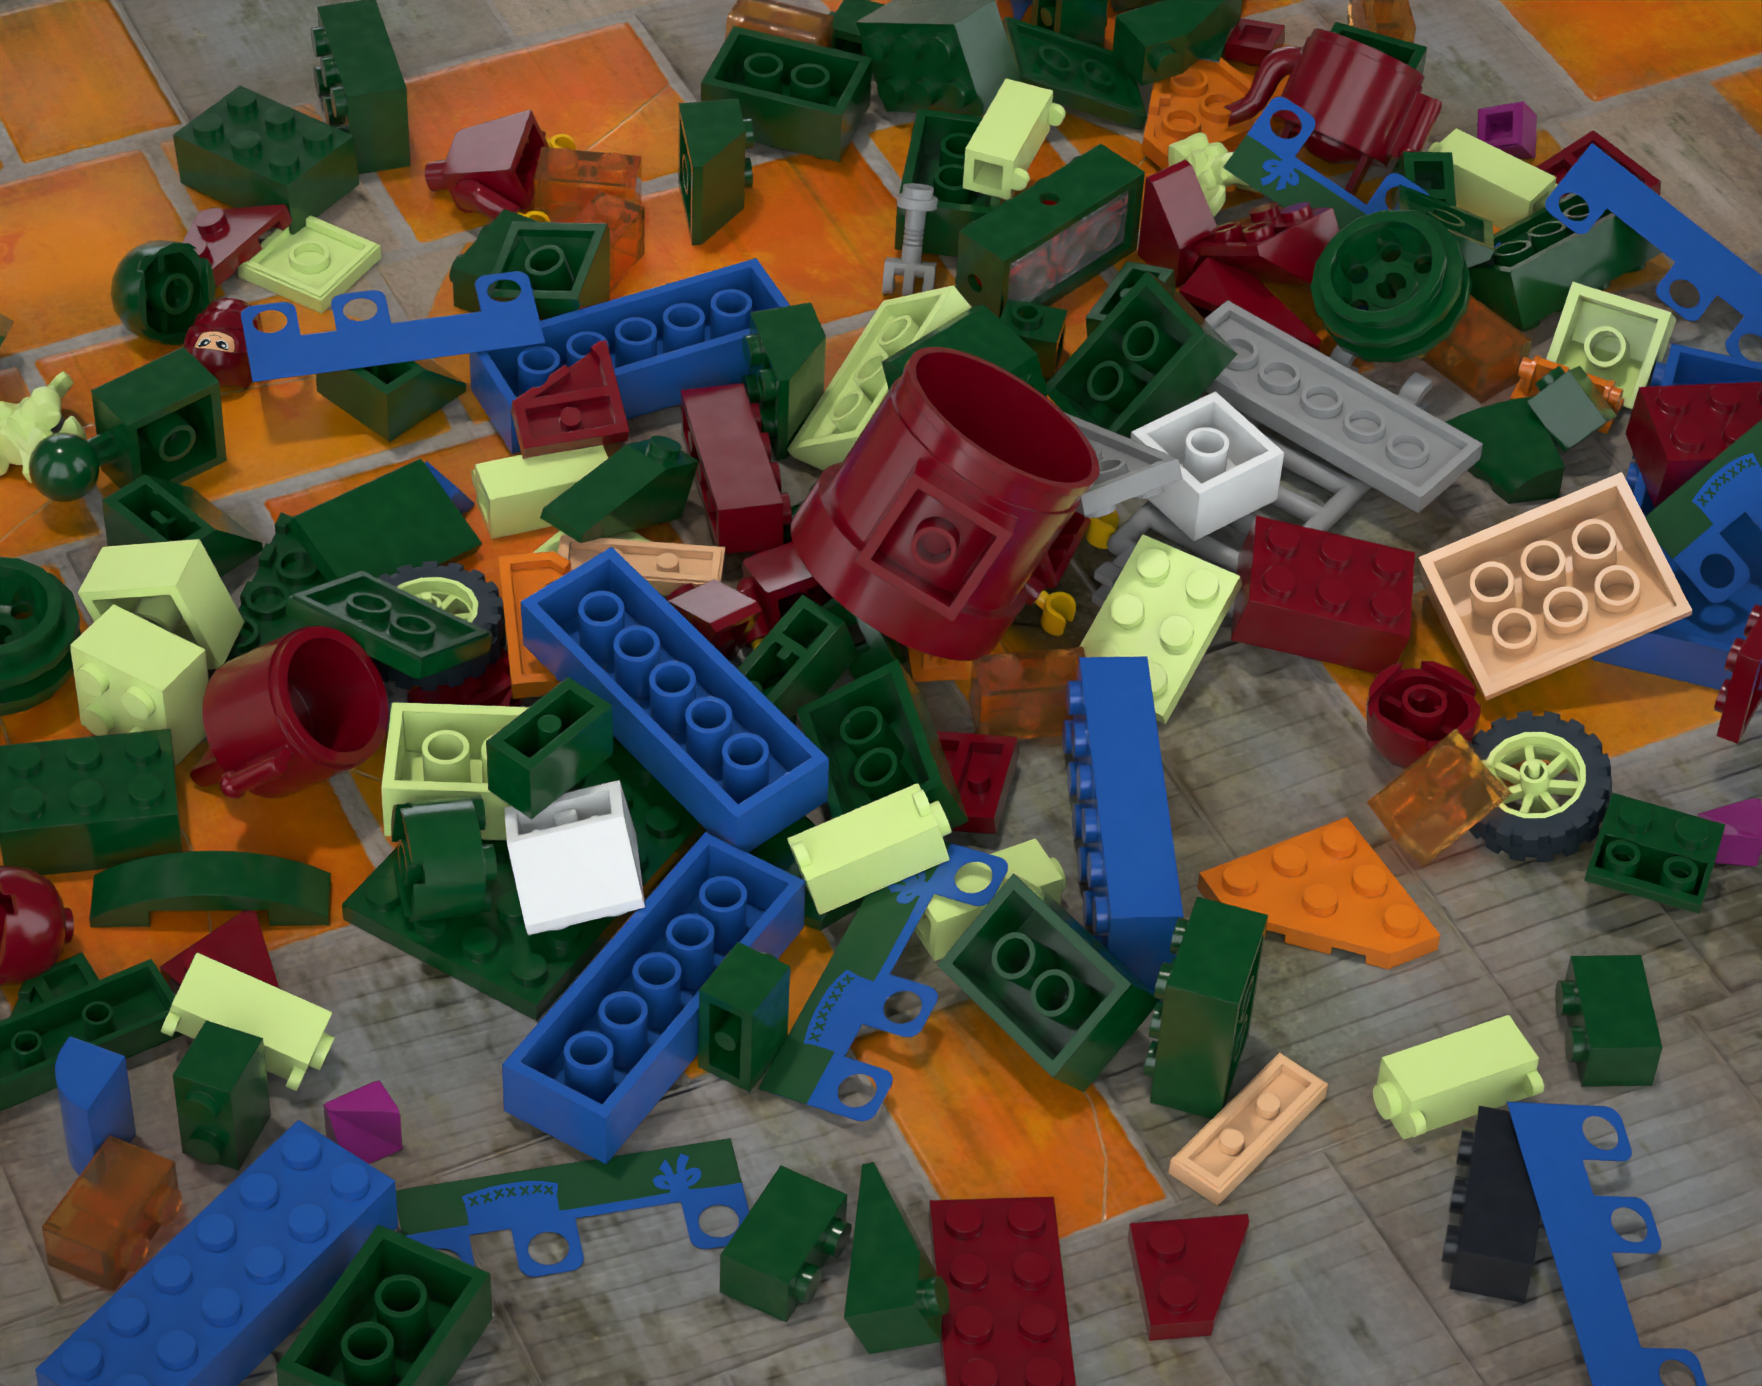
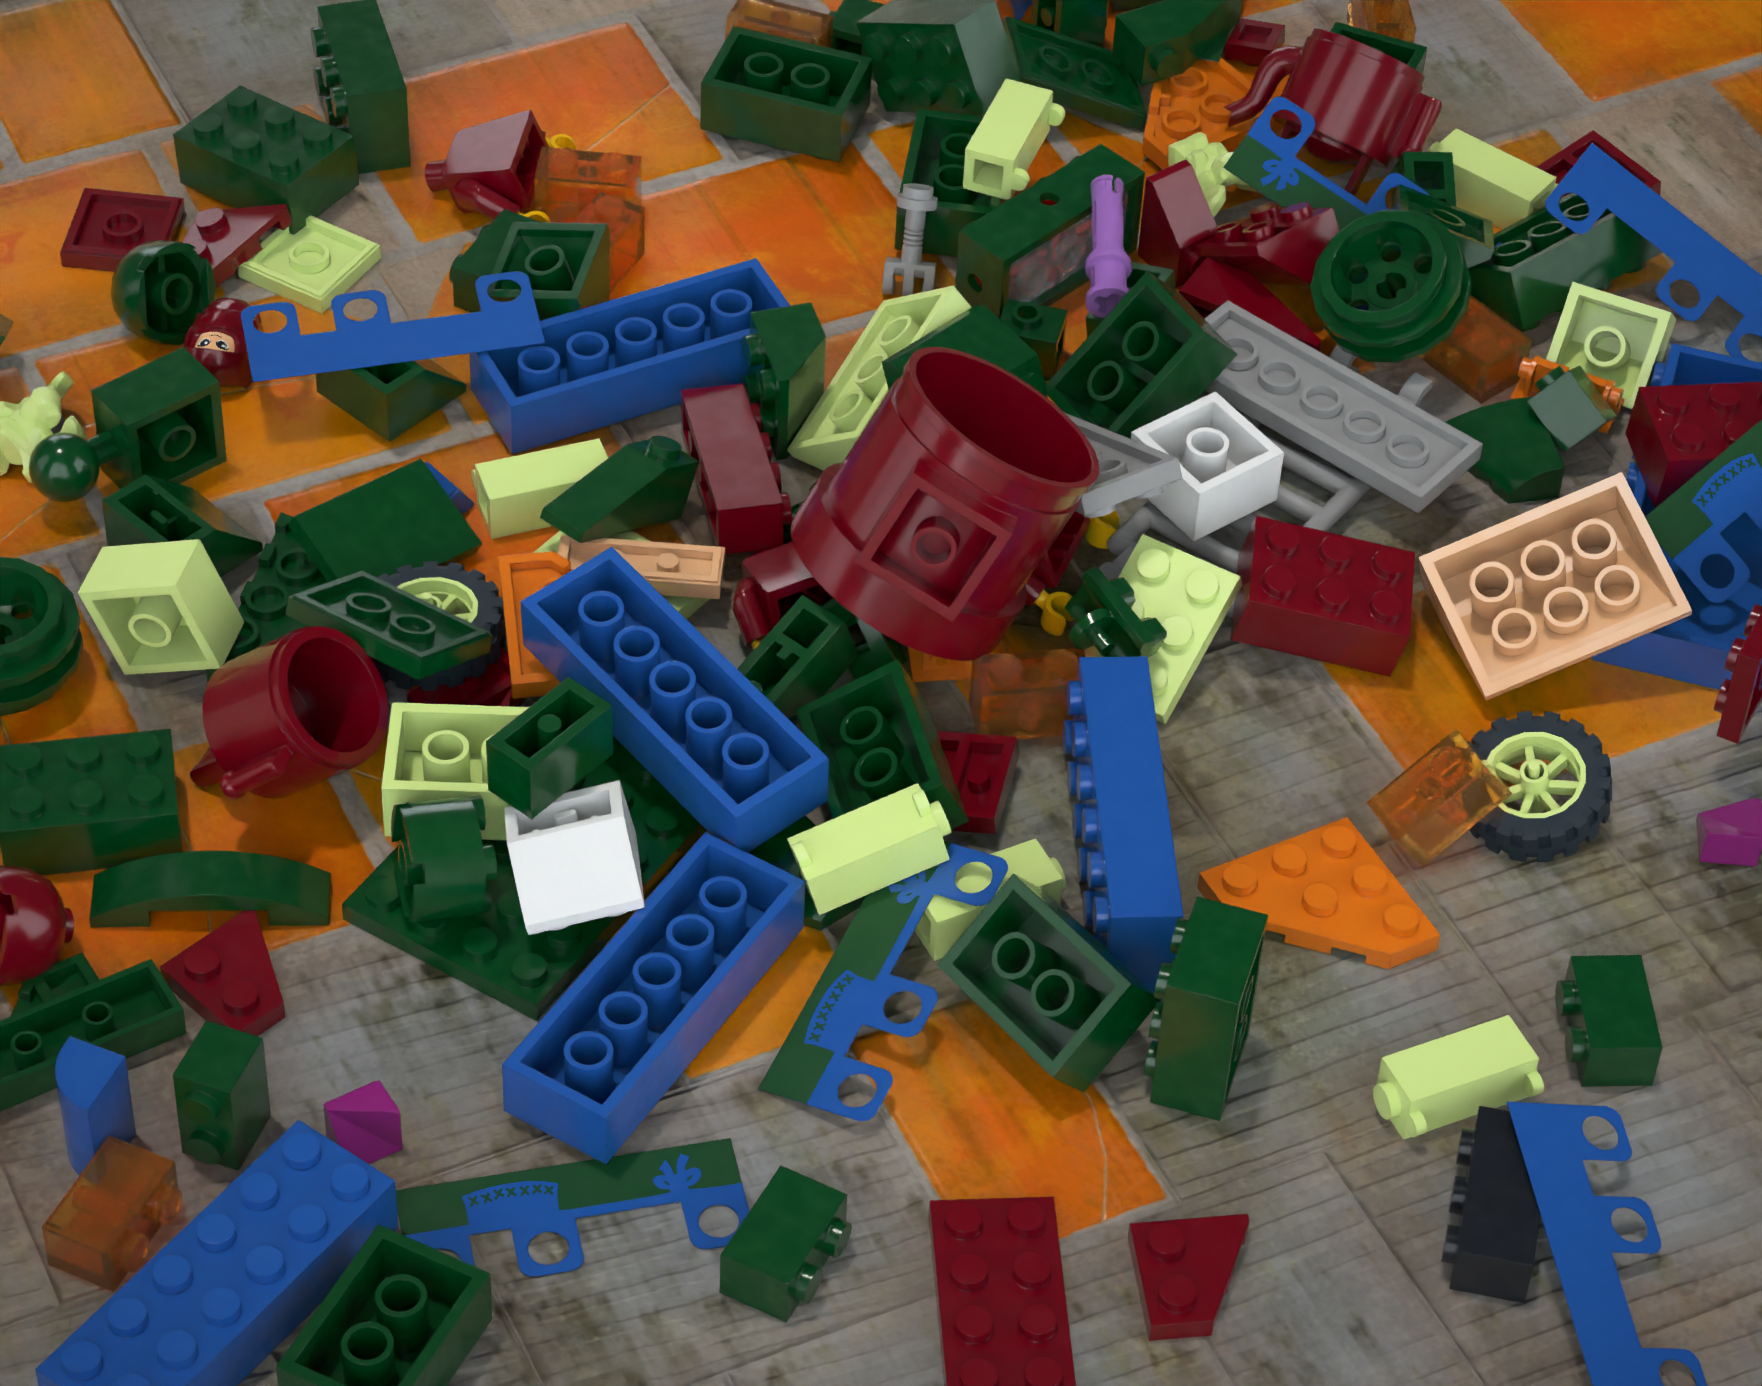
(114, 223): none -> dark red tile
(140, 680): yellowish green brick -> none
(289, 1025): yellowish green brick -> none
(572, 408): dark red wing -> none
(713, 164): dark green slope -> none
(717, 613): dark red slope -> none
(743, 1016): dark green brick -> none
(892, 1285): dark green slope -> none
(1108, 263): none -> medium lavender pin
(1108, 622): none -> dark green hips
(1248, 1129): light nougat tile -> none
(1418, 709): dark red cylinder -> none
(1509, 128): magenta slope -> none
(1655, 853): dark green slope -> none

